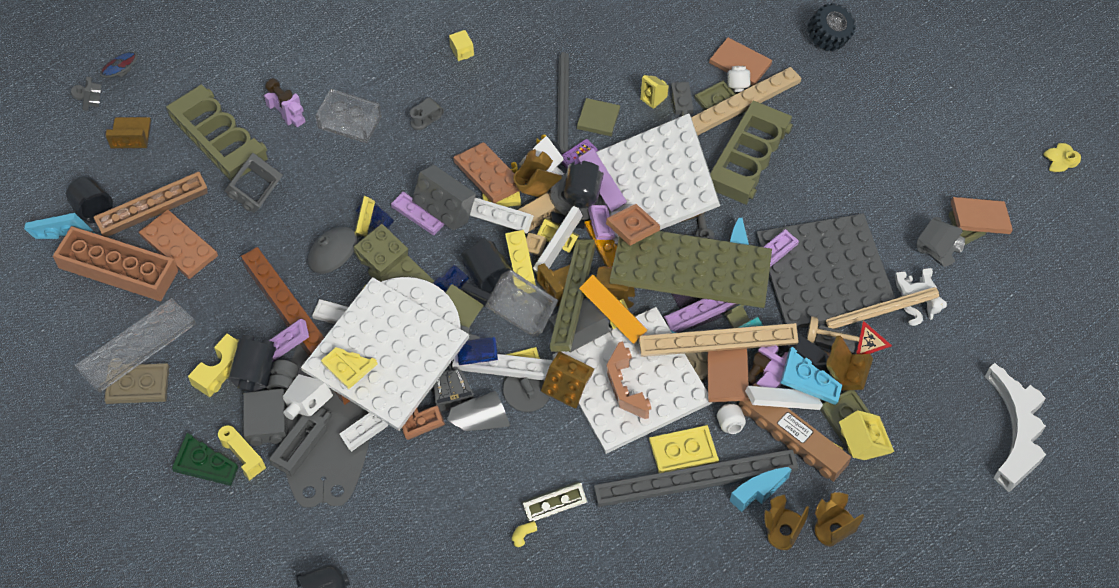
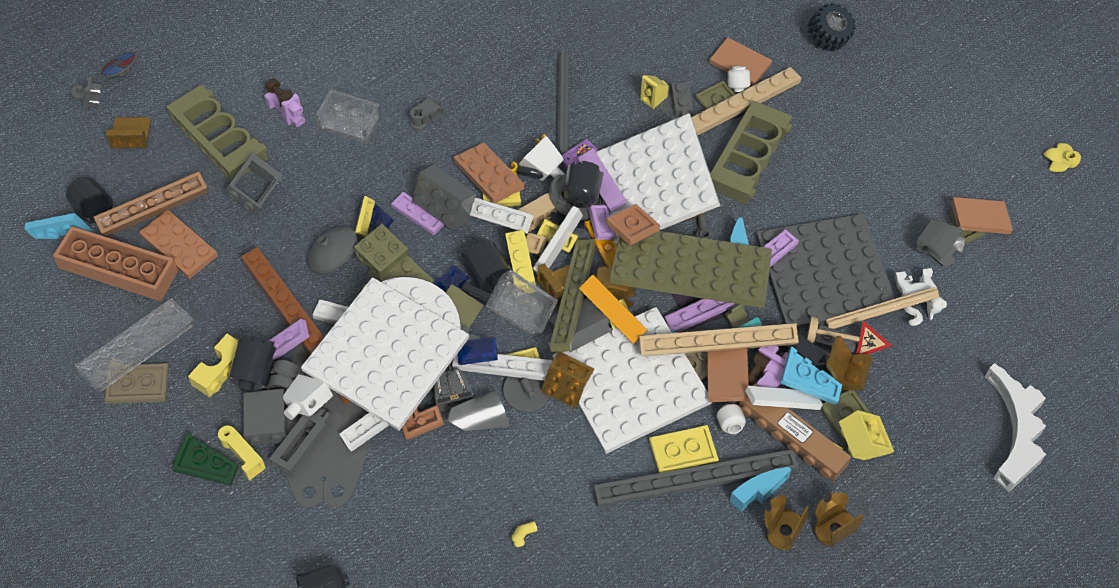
(348, 366): light yellow wing -> none
(461, 45): light yellow brick -> none
(534, 174): pearl gold piece -> none
(554, 501): slope -> none
(598, 117): olive tile -> none
(635, 403): nougat slope -> none

